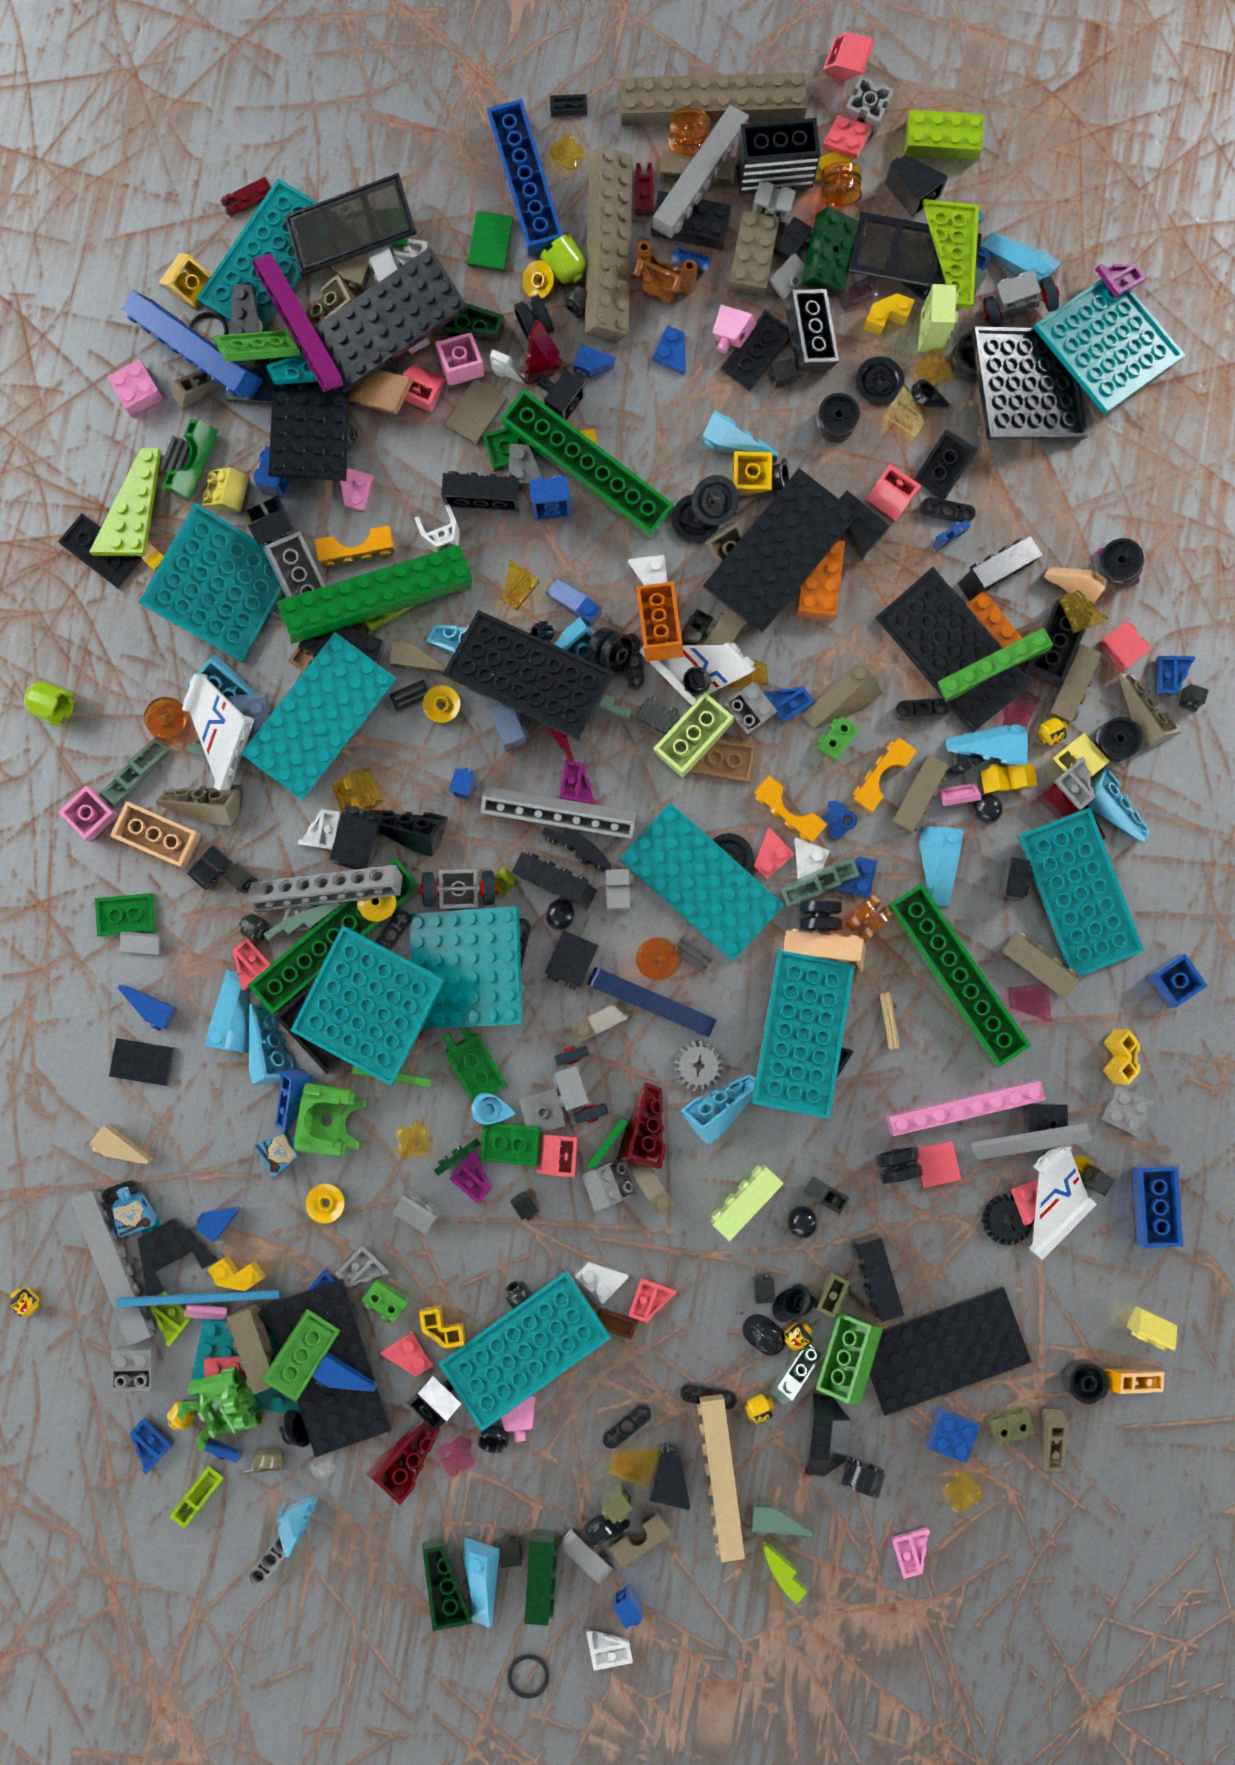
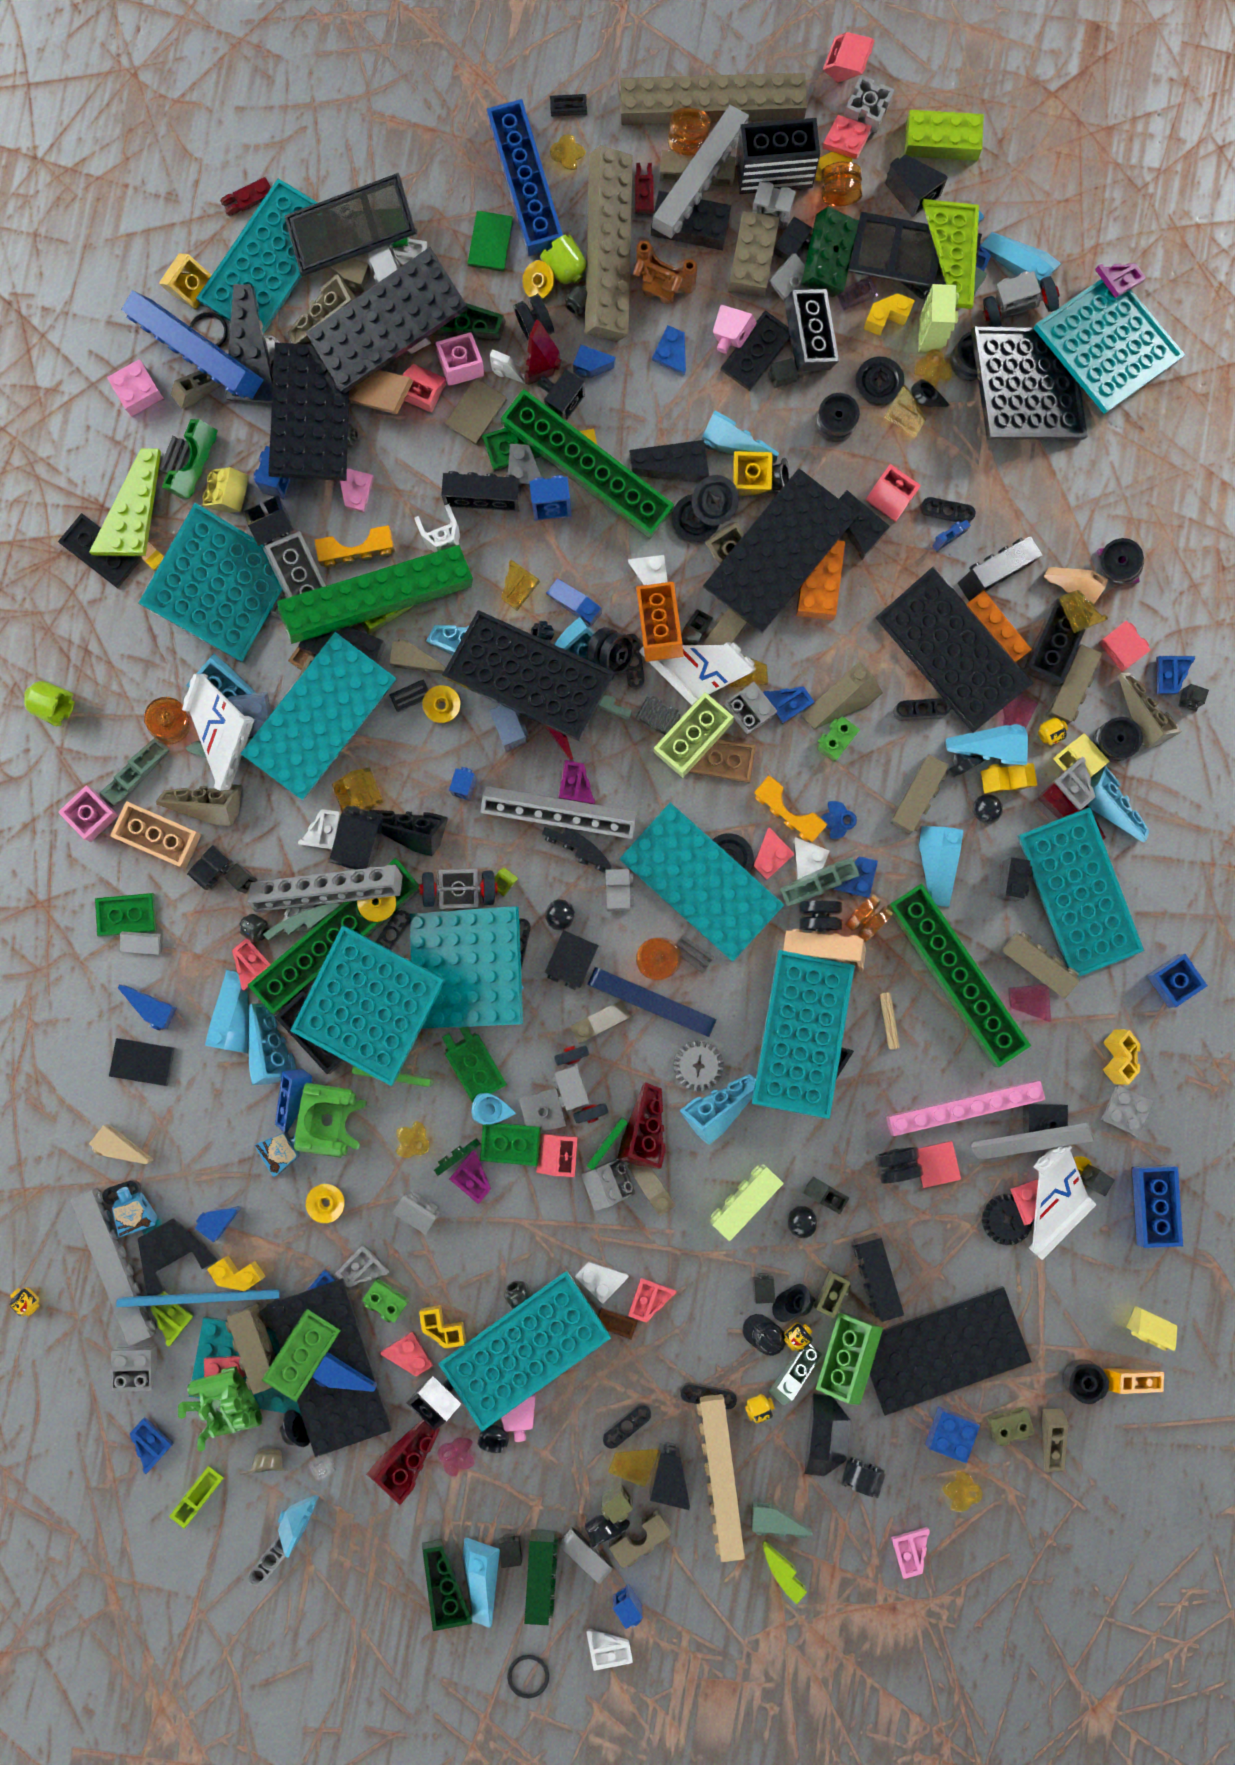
(177, 1423): yellow head -> none
(205, 1311): bright pink tile -> none
(222, 1451): blue plate -> none
(256, 345): bright green tile -> none
(290, 370): teal wing -> none
(297, 322): magenta beam -> none
(525, 1205): pearl dark grey slope -> none
(554, 880): black wedge -> none
(671, 461): none -> black wedge
(696, 681): black hair -> none
(703, 262): blue plate -> none
(898, 756): light orange arch -> none
(946, 464): black slope -> none
(959, 794): bright pink tile -> none
(978, 672): bright green arch -> none

